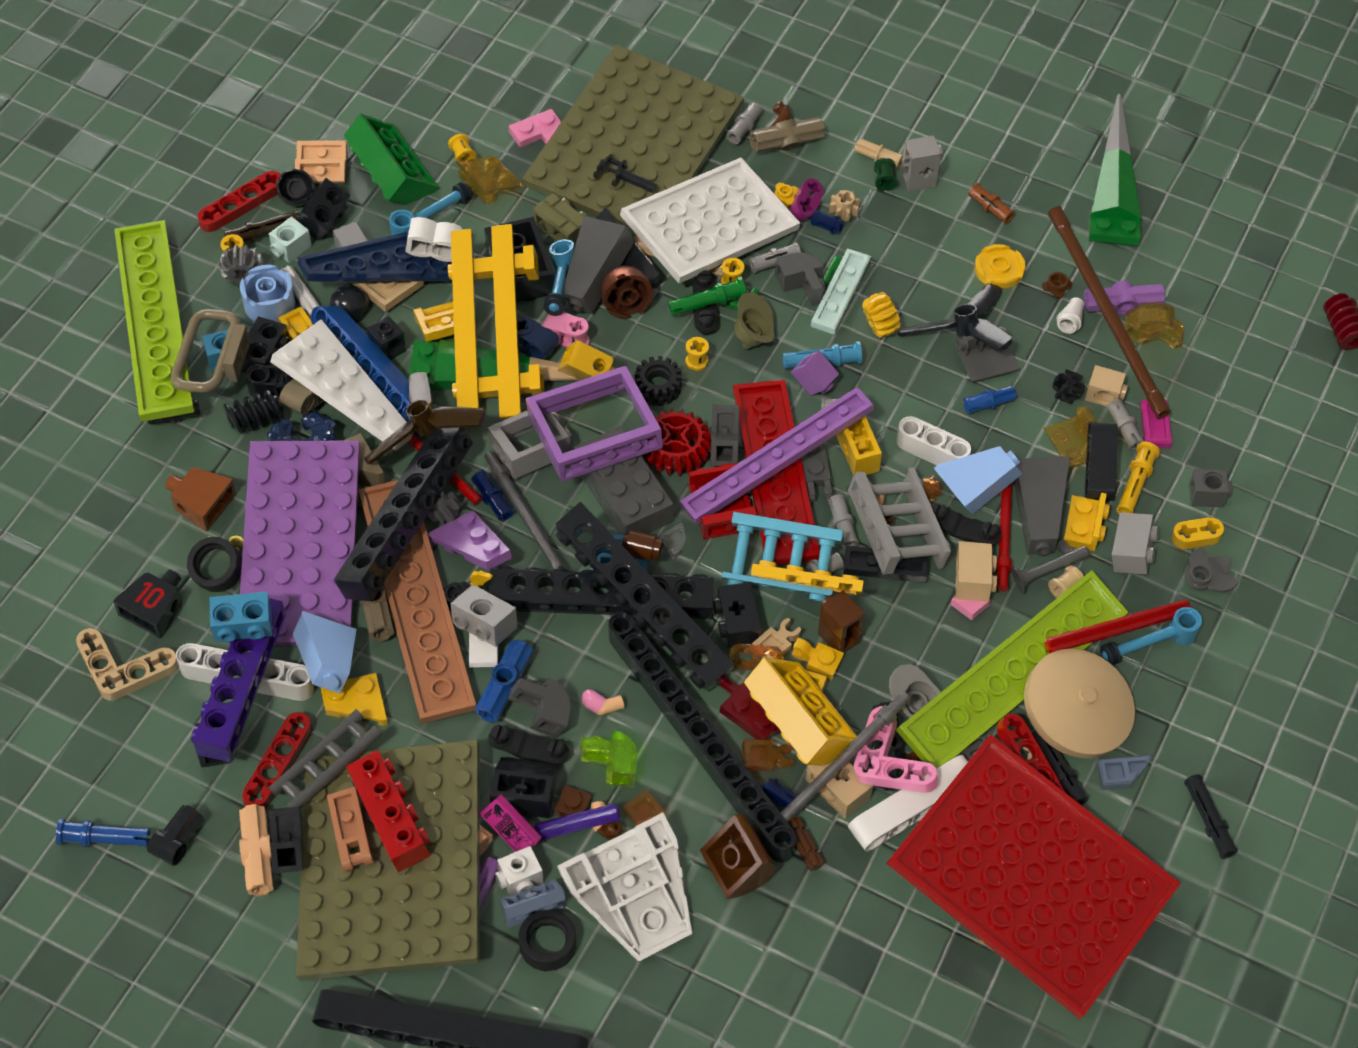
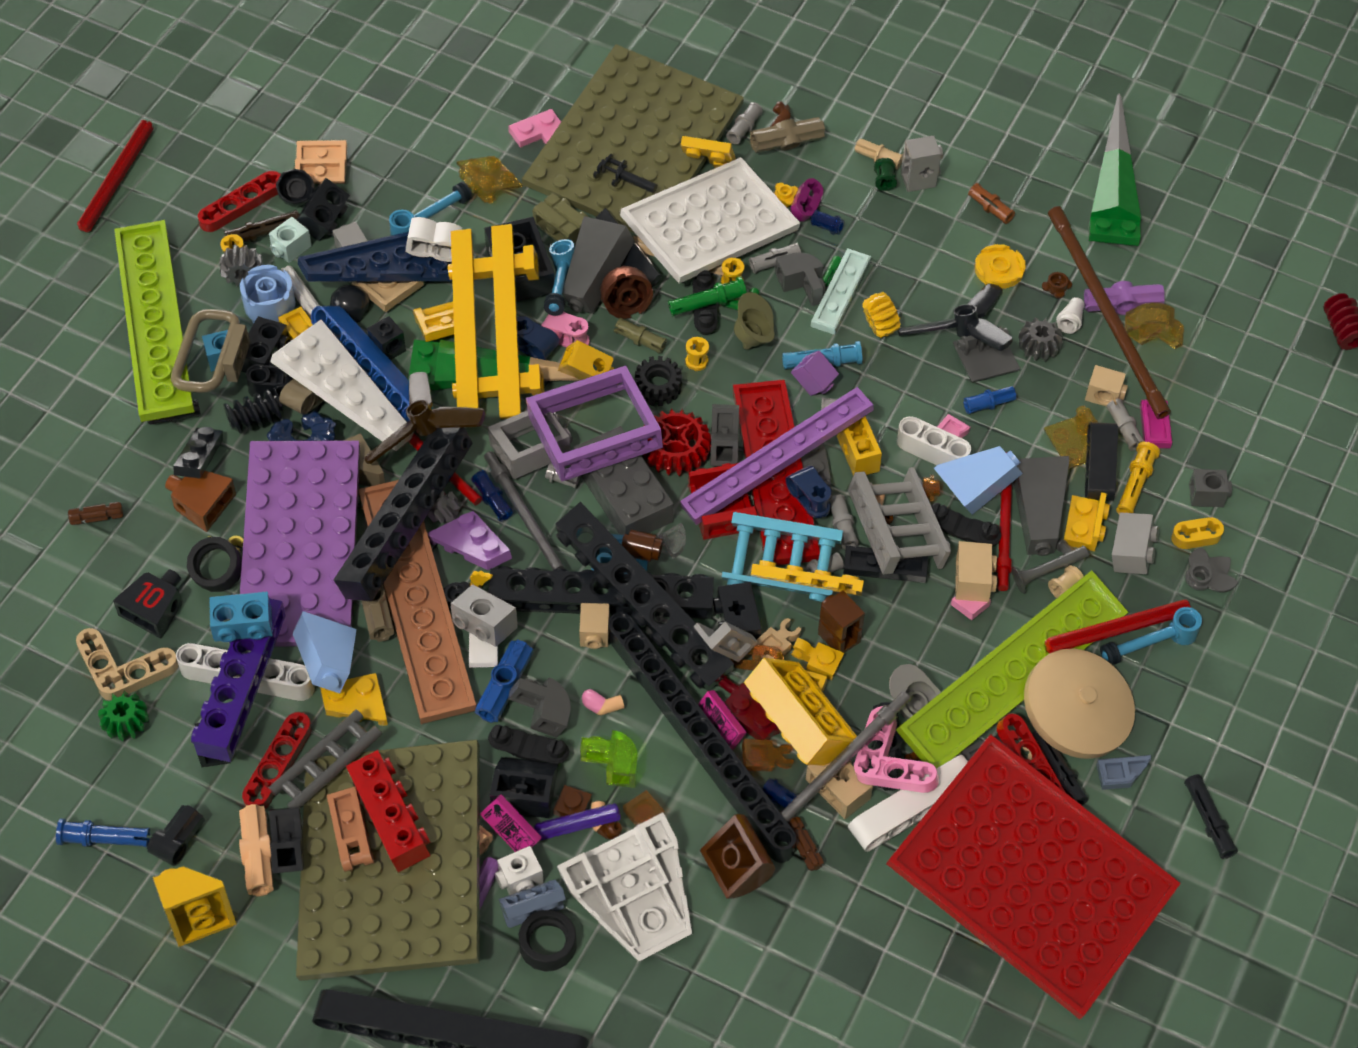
(95, 513): none -> reddish brown axle
(115, 176): none -> red axle
(123, 716): none -> green gear
(193, 904): none -> yellow slope
(198, 452): none -> black plate
(389, 160): green slope -> none
(461, 150): yellow bush -> none
(552, 475): none -> light grey pin
(594, 625): none -> tan brick
(640, 335): none -> olive pin
(717, 152): none -> yellow plate
(722, 718): none -> dark pink tile
(727, 640): none -> light grey panel
(810, 491): none -> dark blue piece
(844, 205): tan gear -> none
(954, 426): none -> bright pink tile
(1040, 339): none -> flat silver gear
(1068, 386): black gear -> none

